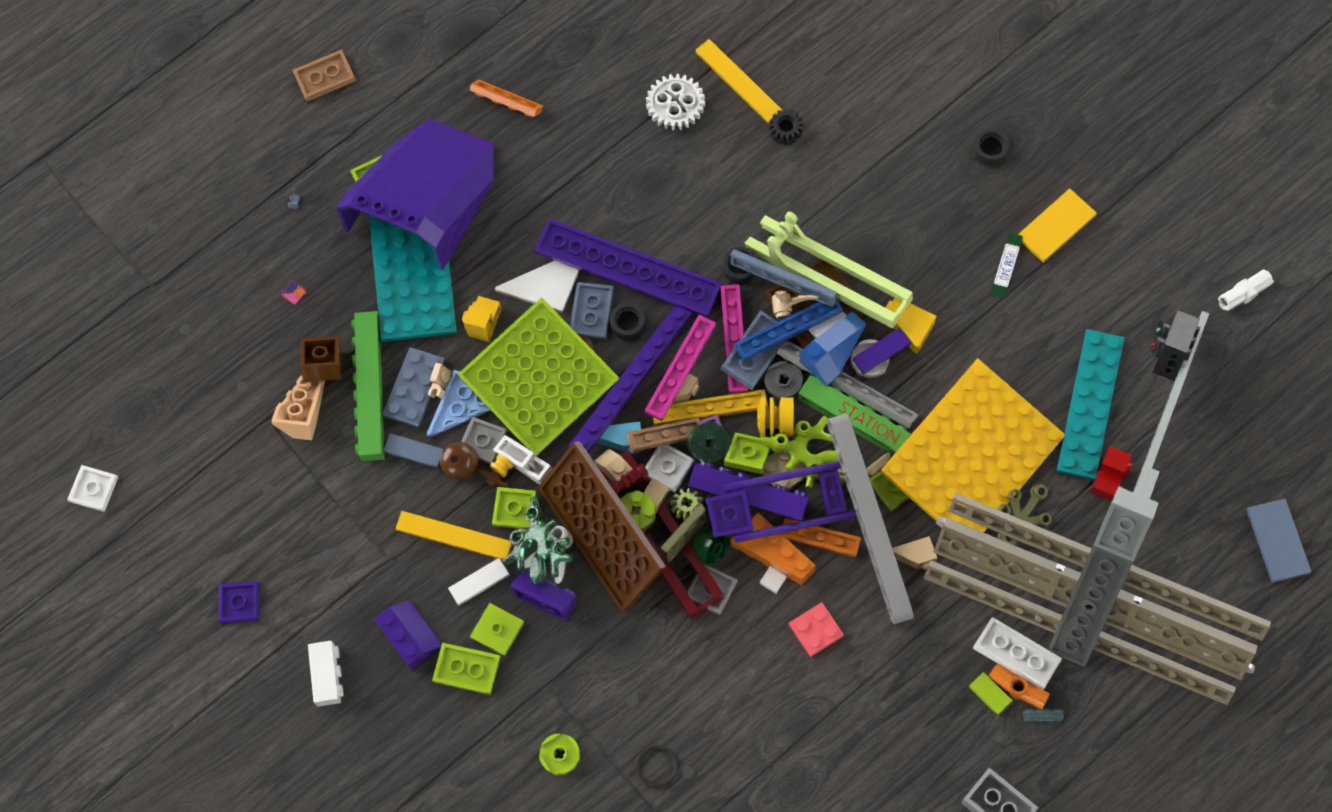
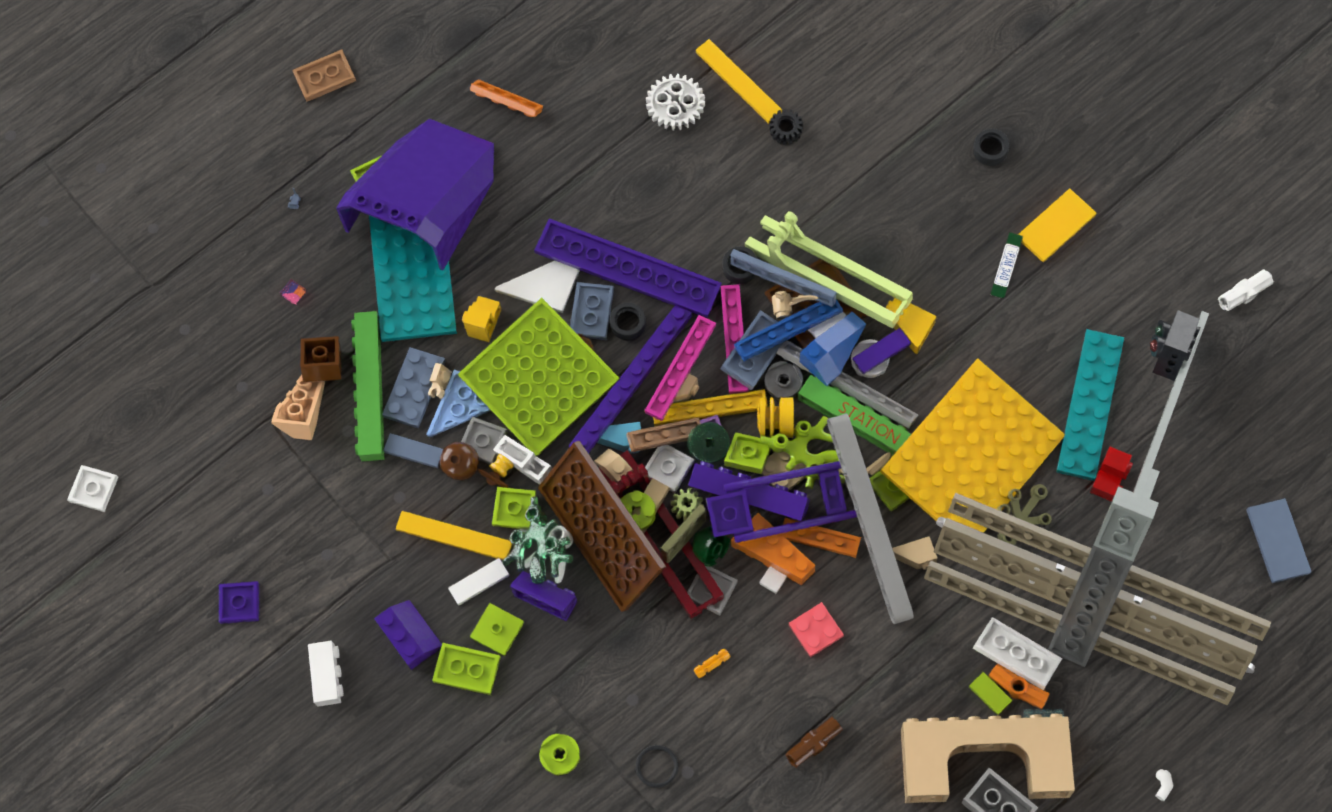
(711, 663): none -> light orange axle
(814, 742): none -> reddish brown piece
(1037, 740): none -> tan arch
(1166, 784): none -> white arm

